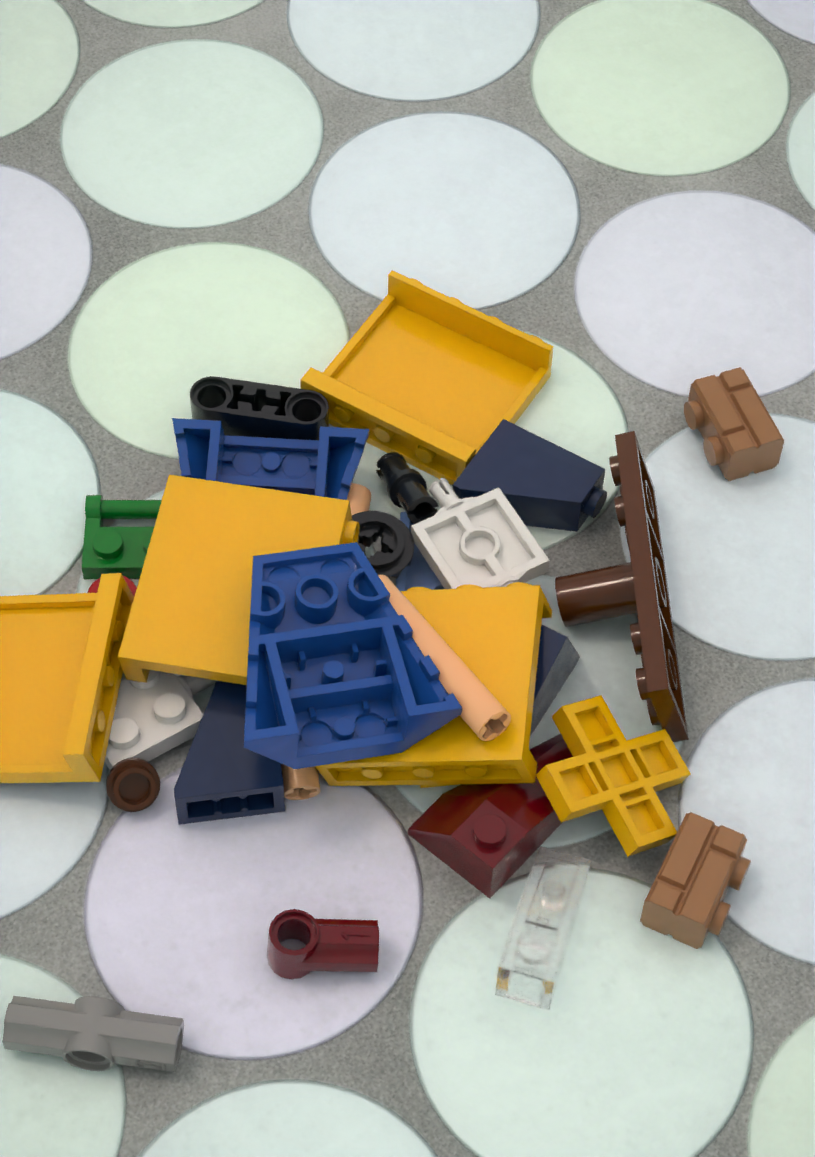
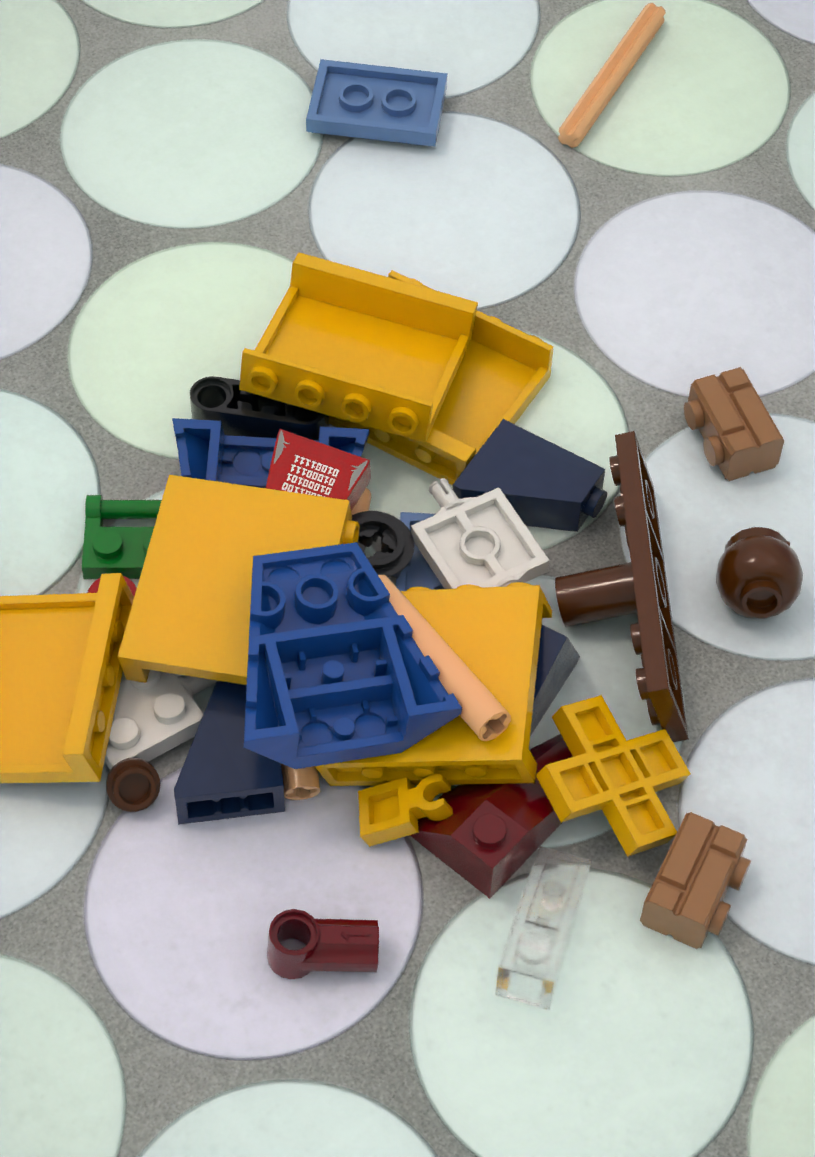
(93, 1033): light grey piece -> none
(316, 469): none -> red torso
(361, 348): none -> yellow panel
(377, 102): none -> medium blue plate
(395, 806): none -> yellow plate
(406, 487): black pin -> none
(611, 75): none -> light nougat axle
(759, 573): none -> reddish brown piece

